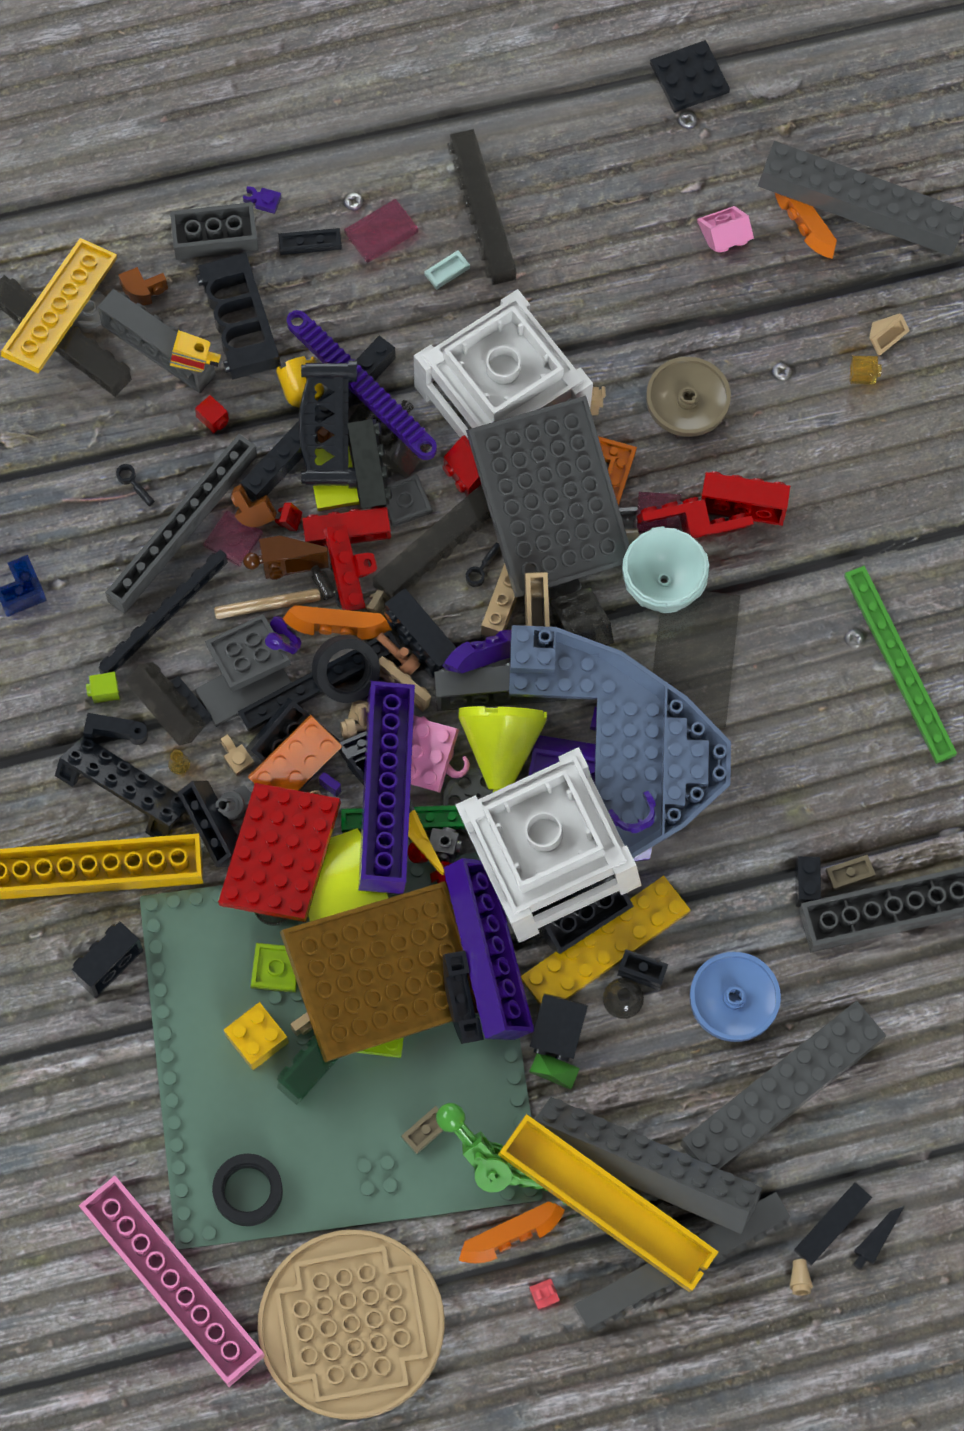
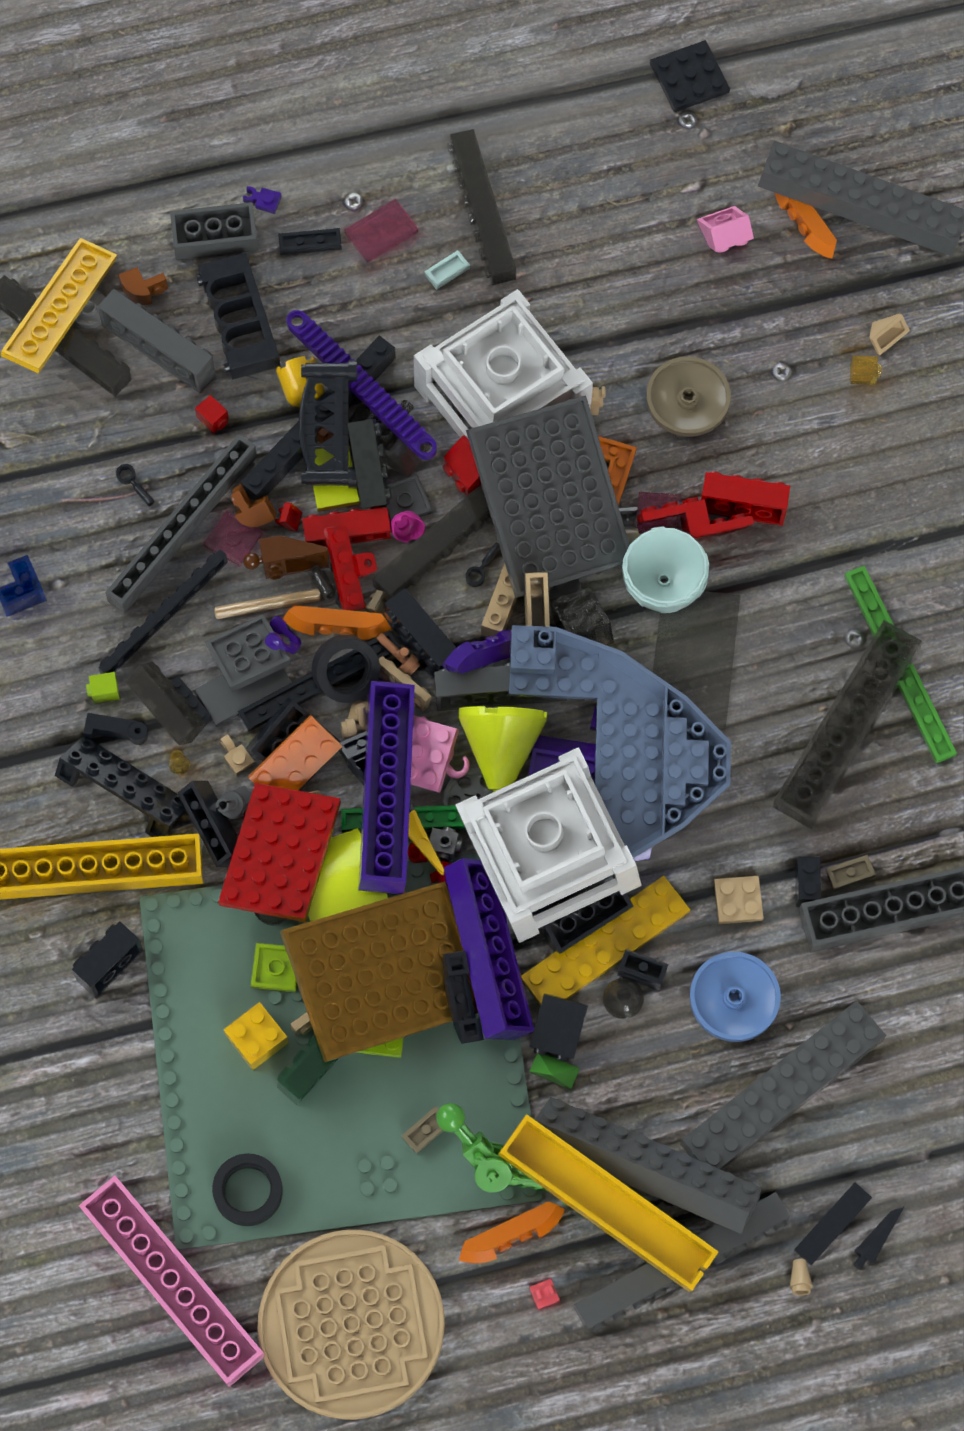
(192, 353): yellow torso -> none
(330, 784): dark purple tile -> none
(407, 526): none -> dark pink hair
(641, 825): dark purple piece -> none
(738, 900): none -> tan plate
(847, 724): none -> clear smoke brick

